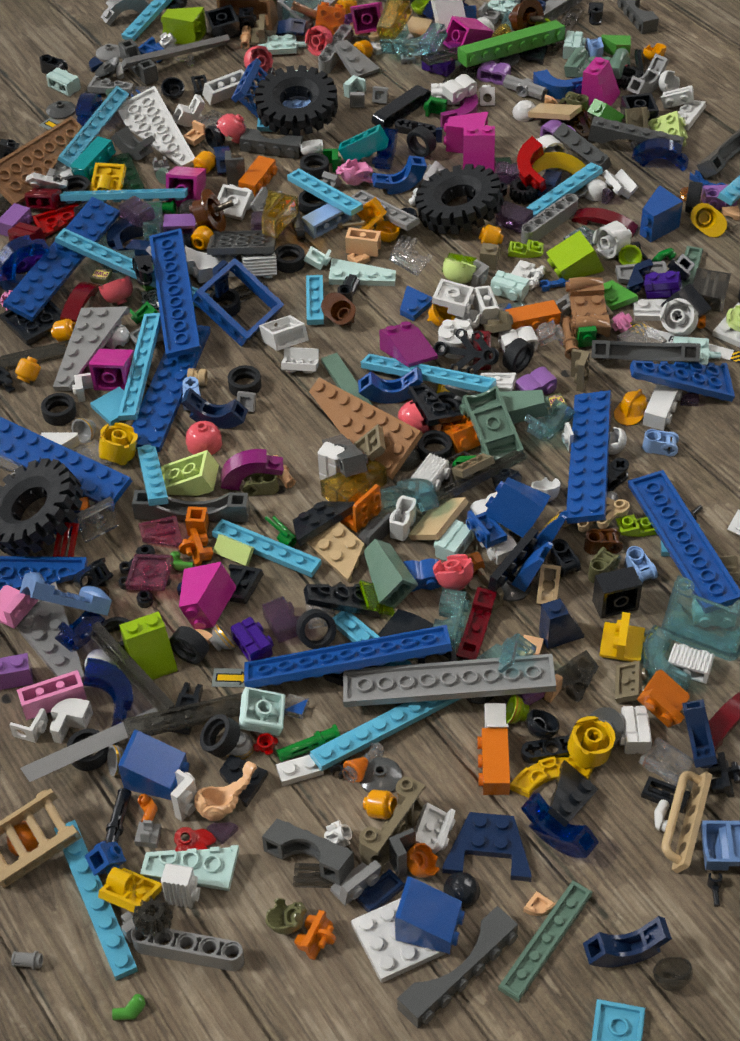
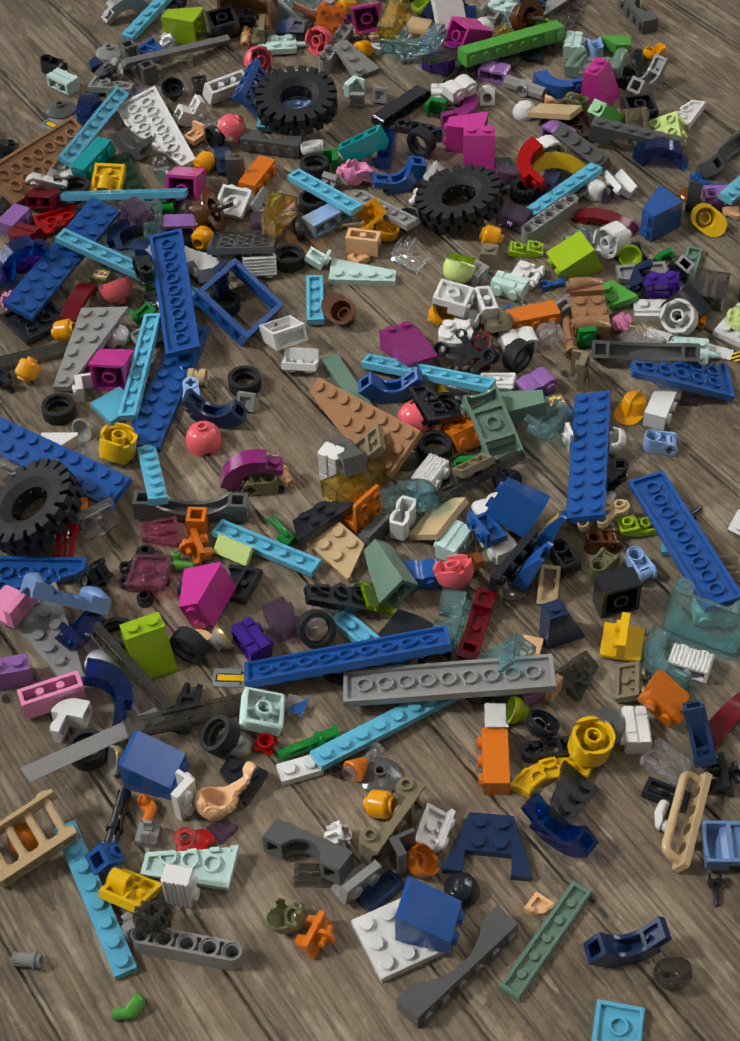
(37, 727): white bracket -> none
(191, 475): yellowish green slope -> none
(349, 287): black piece -> none
(414, 303): blue wing -> none
(548, 487): white hair -> none
(595, 13): black piece -> none
(668, 81): white hair -> none
(678, 97): white bracket -> none

